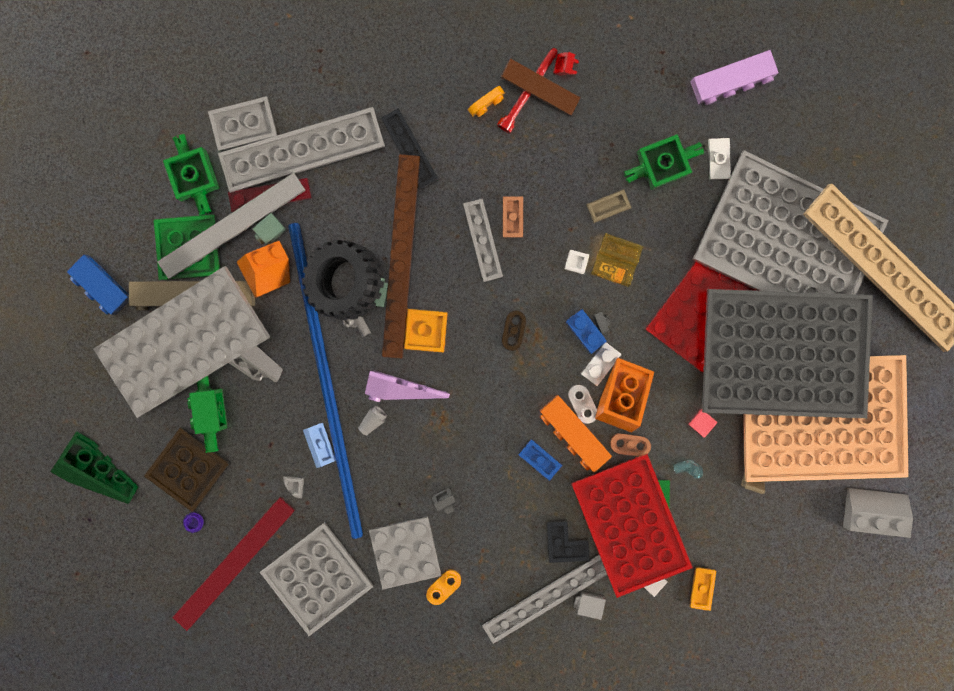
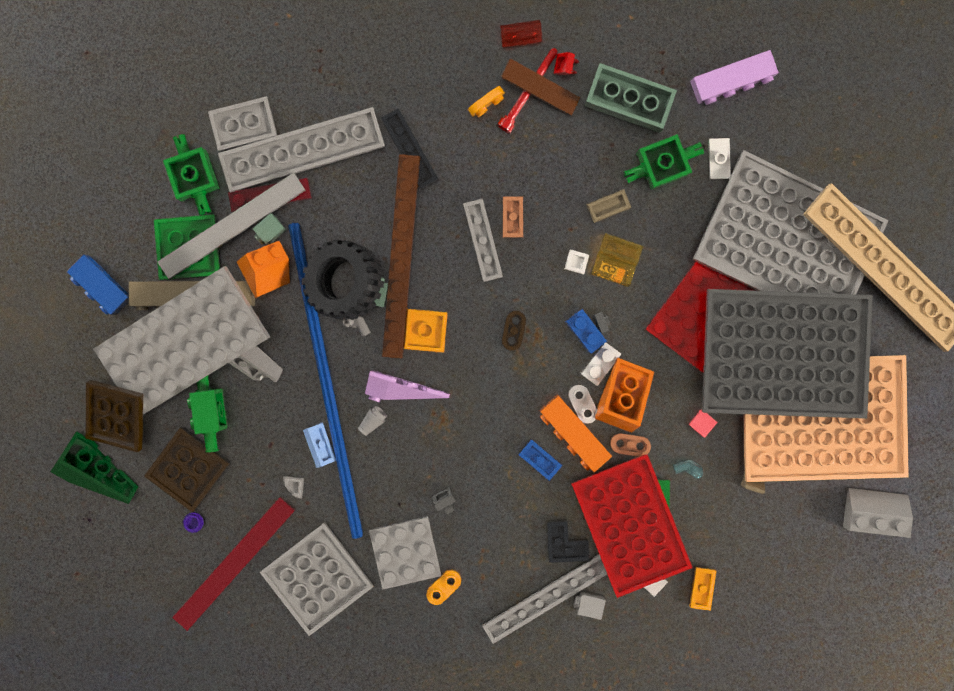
(114, 416): none -> dark brown plate
(521, 33): none -> clear red plate
(630, 98): none -> sand green brick

